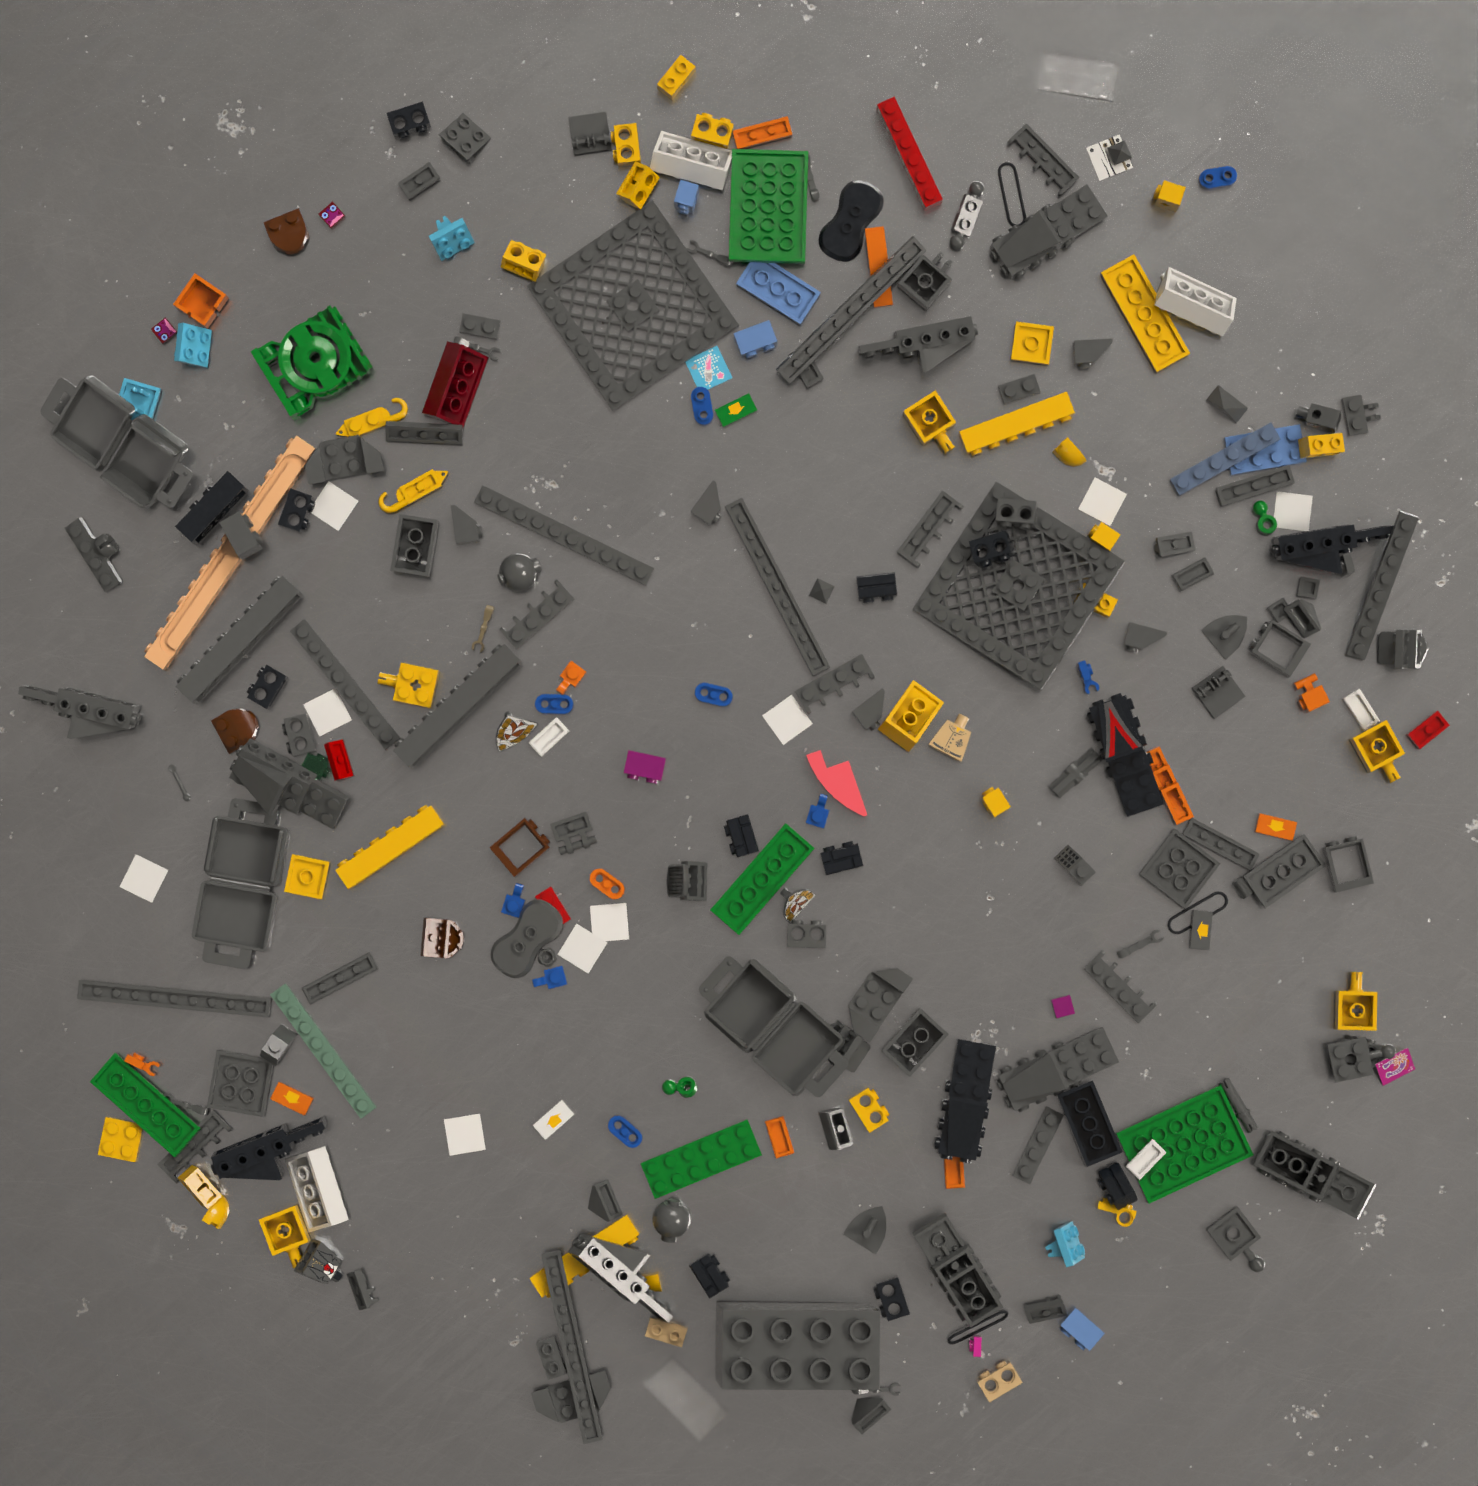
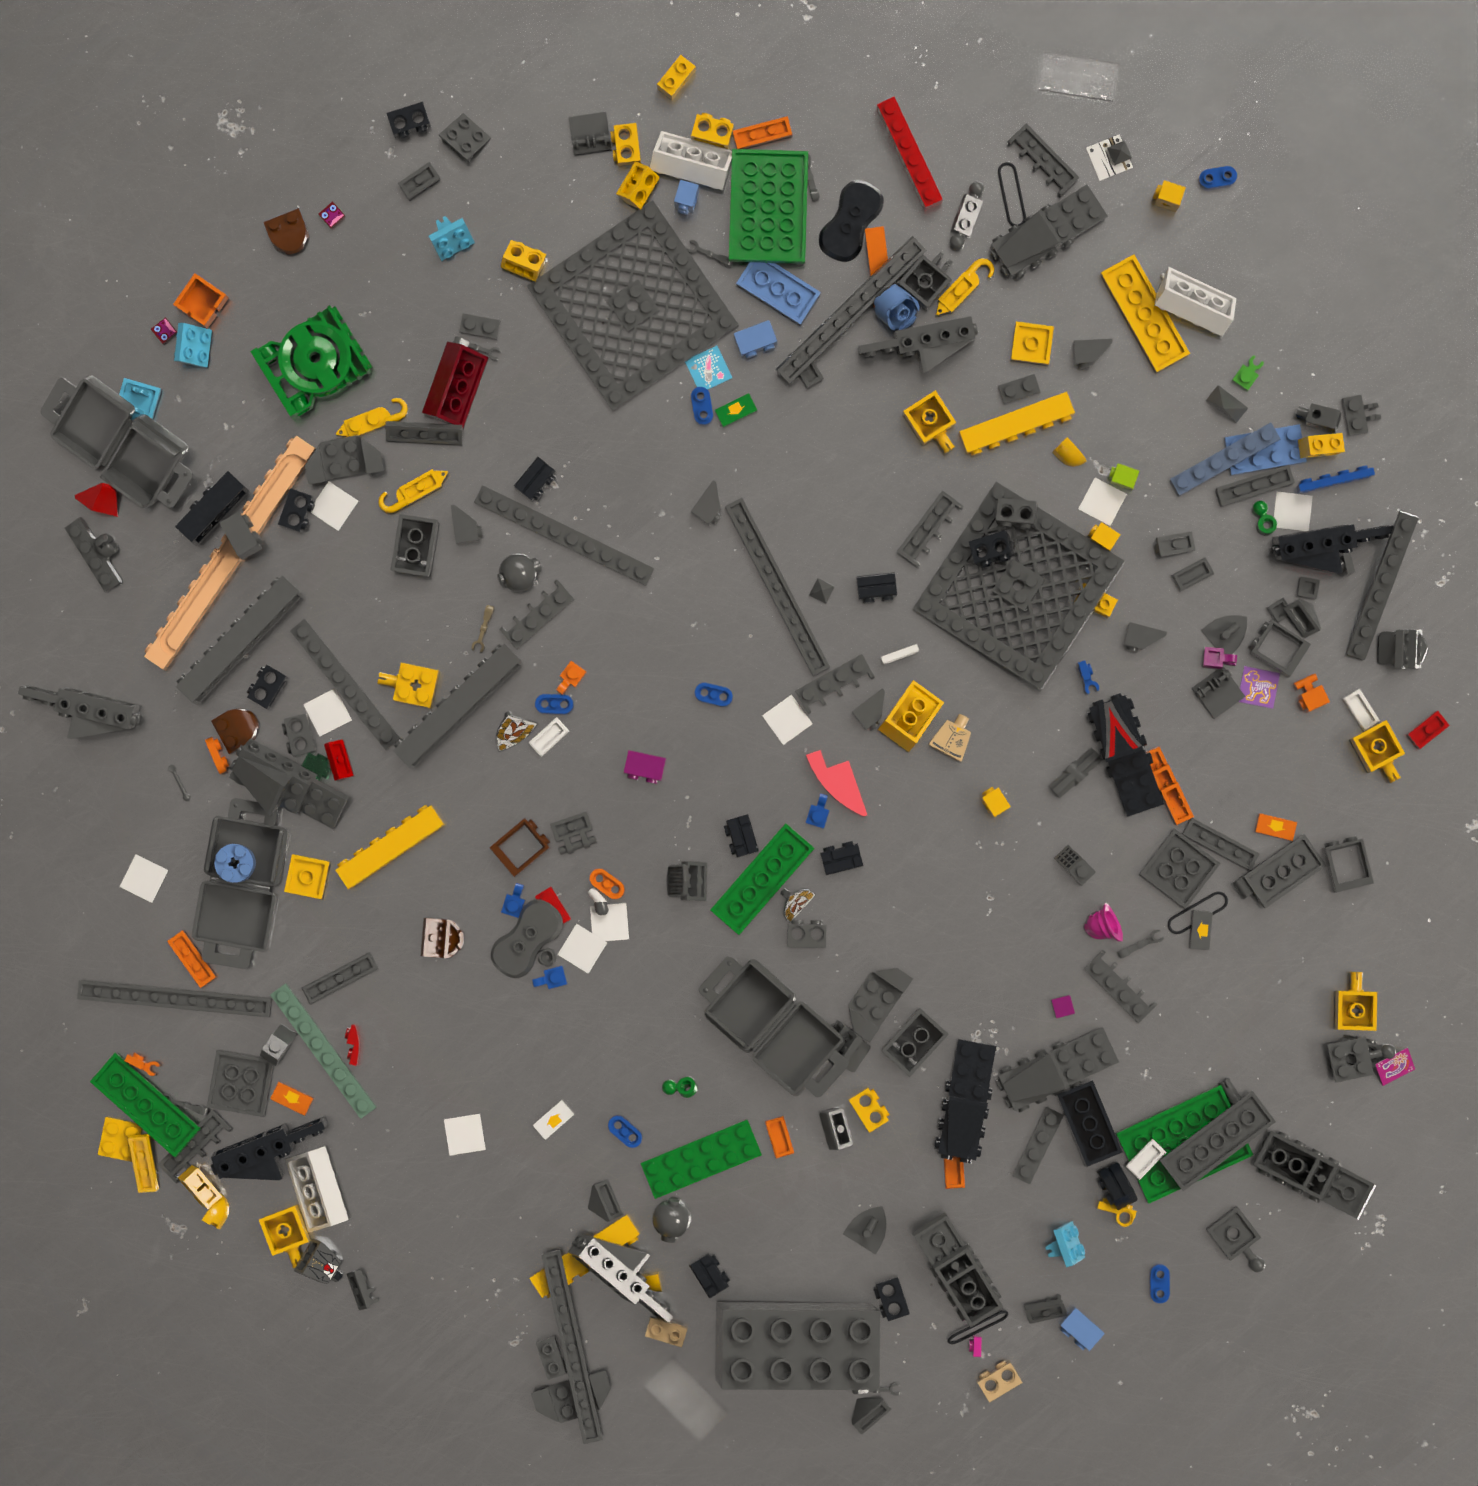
(100, 499): none -> red slope
(143, 1163): none -> yellow plate
(191, 959): none -> orange plate
(220, 762): none -> orange plate
(225, 857): none -> medium blue brick
(353, 1038): none -> red slope
(535, 479): none -> black brick
(599, 902): none -> arm
(896, 308): none -> medium blue brick
(899, 654): none -> white tile
(962, 287): none -> yellow plate
(1104, 925): none -> dark pink piece
(1123, 476): none -> lime brick
(1159, 1283): none -> blue plate
(1216, 658): none -> magenta plate
(1217, 1140): none -> dark grey plate
(1246, 375): none -> bright green plate
(1259, 687): none -> medium lavender sticker
(1342, 477): none -> blue plate

